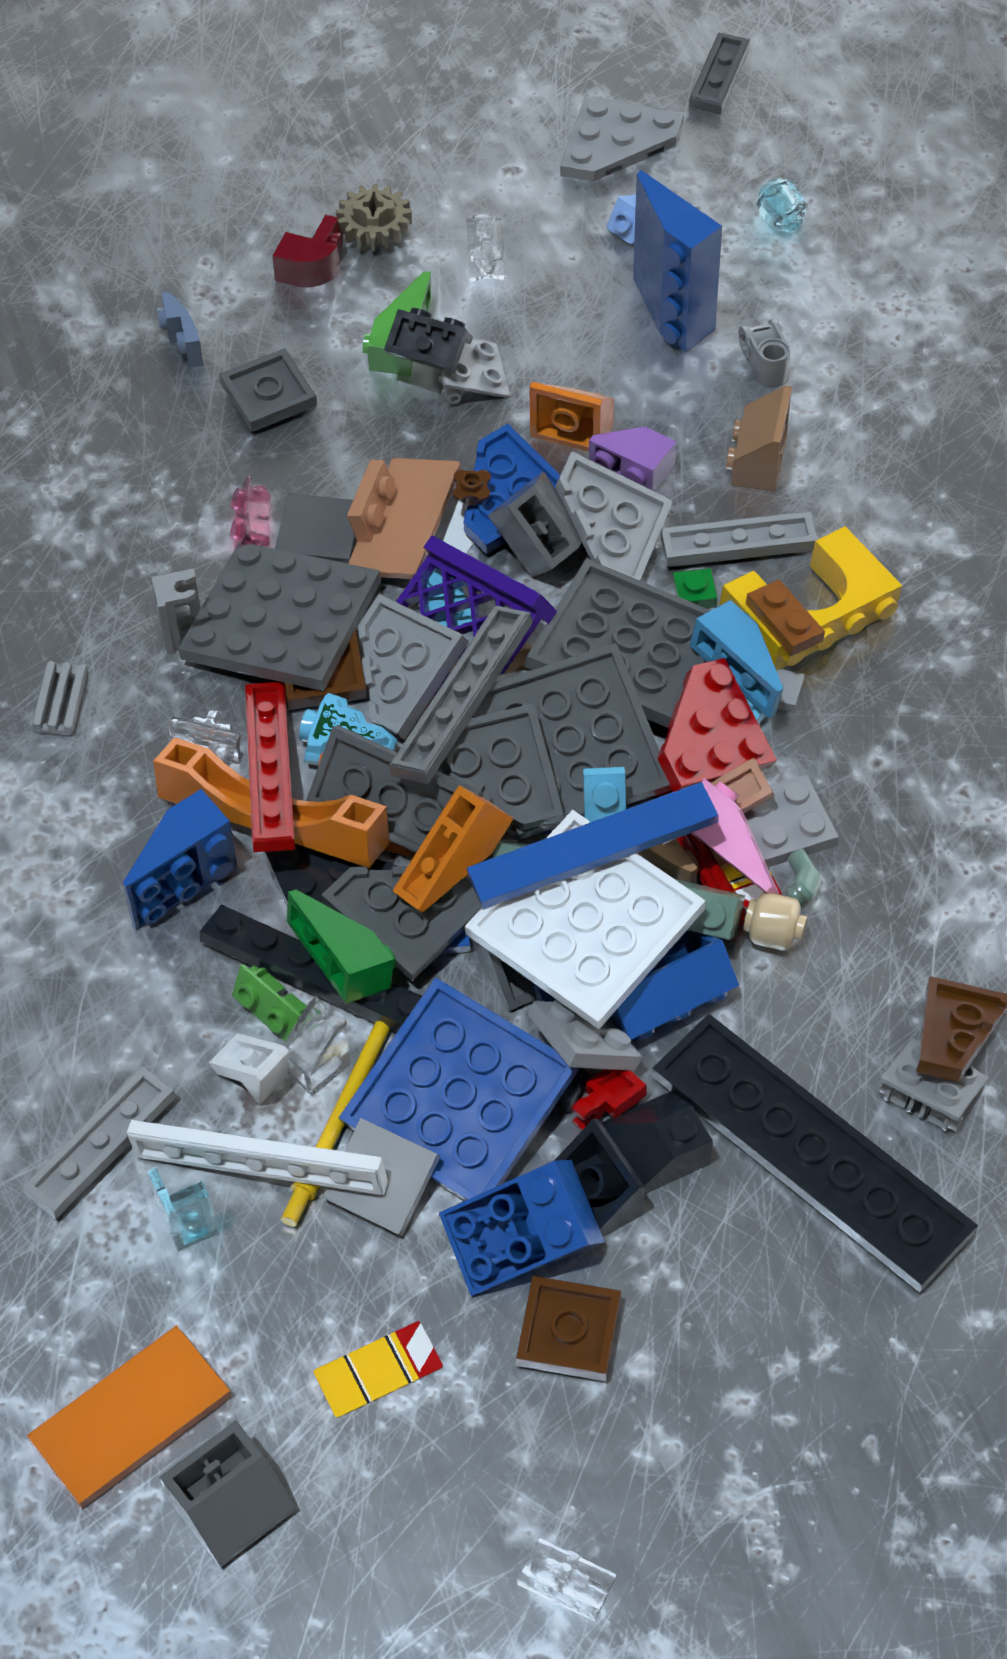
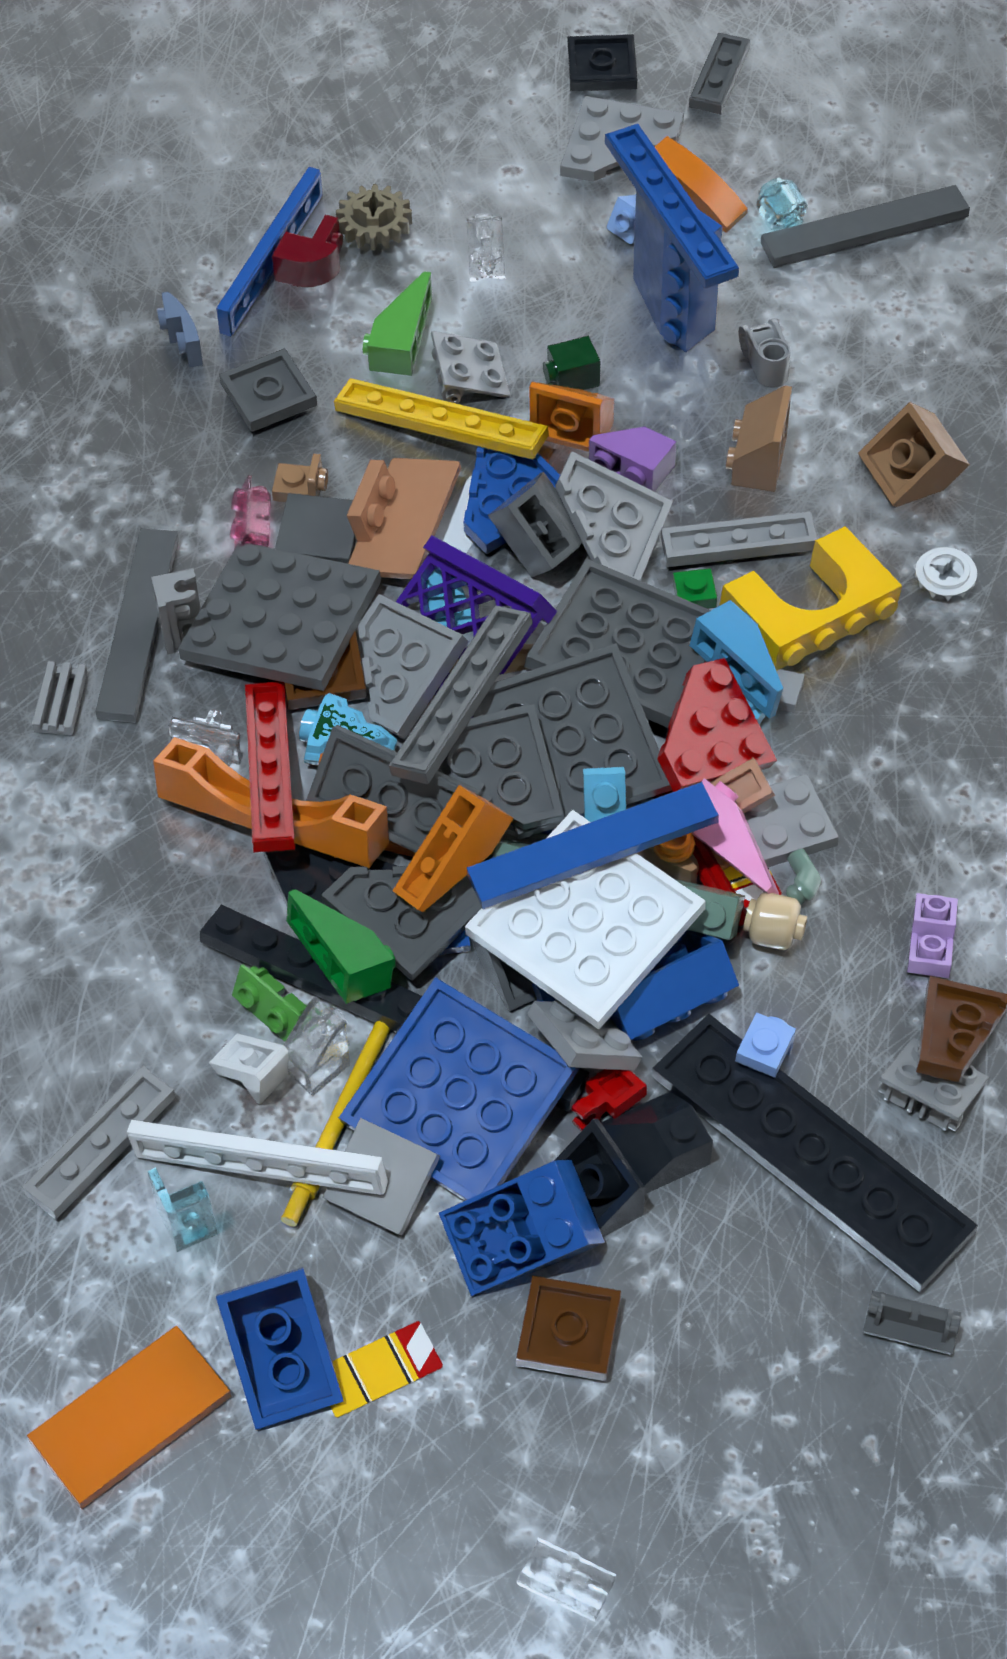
(136, 628): none -> dark grey tile
(180, 858): blue slope -> none
(227, 1493): dark grey slope -> none
(260, 264): none -> blue tile
(279, 1348): none -> blue slope
(300, 479): none -> medium nougat bracket
(427, 340): black bracket -> none
(441, 418): none -> yellow tile
(471, 486): reddish brown plate -> none
(573, 364): none -> dark green brick
(602, 62): none -> black tile
(671, 206): none -> blue tile
(676, 849): none -> orange plate
(702, 184): none -> orange slope
(766, 1044): none -> light blue bracket
(785, 617): dark orange plate -> none
(864, 225): none -> dark grey tile
(912, 1322): none -> dark grey hinge
(913, 456): none -> medium nougat slope
(932, 935): none -> lavender slope
(938, 562): none -> white gear

